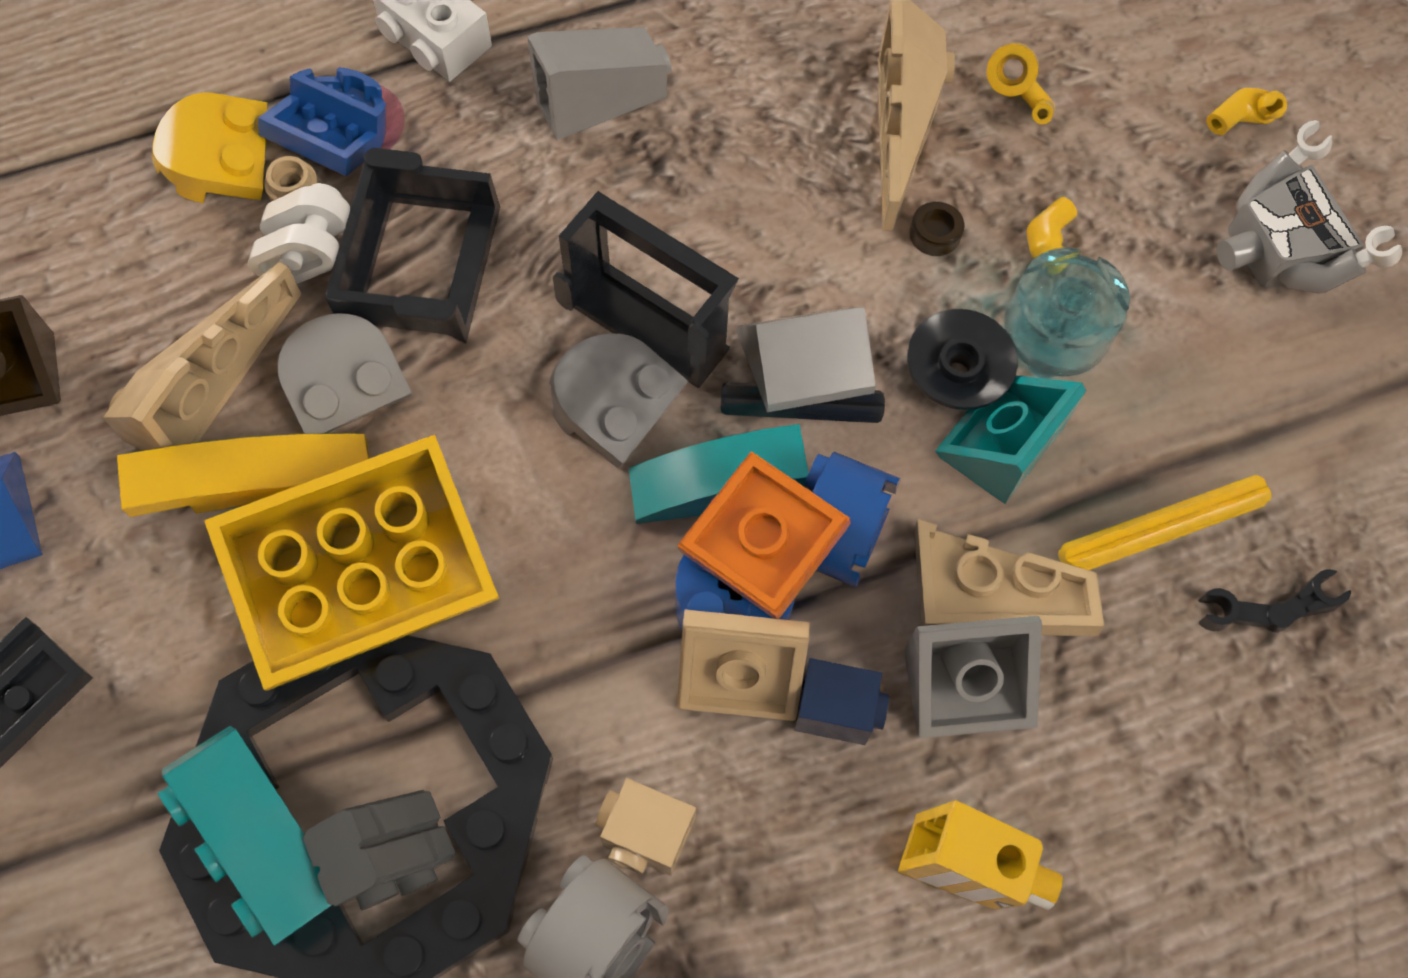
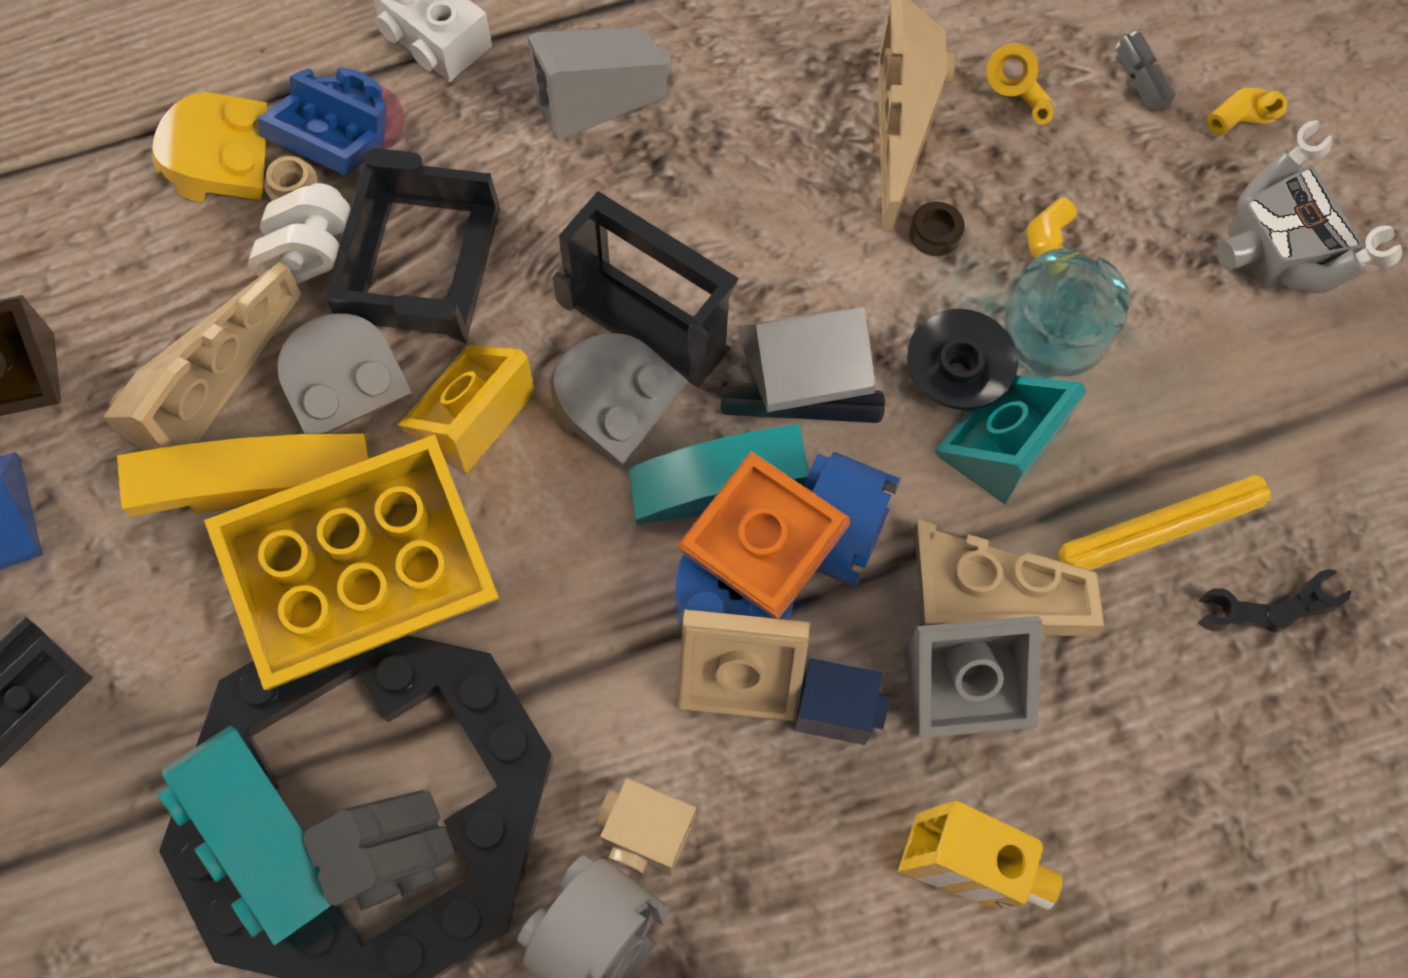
(472, 403): none -> yellow slope
(1150, 80): none -> dark grey piece

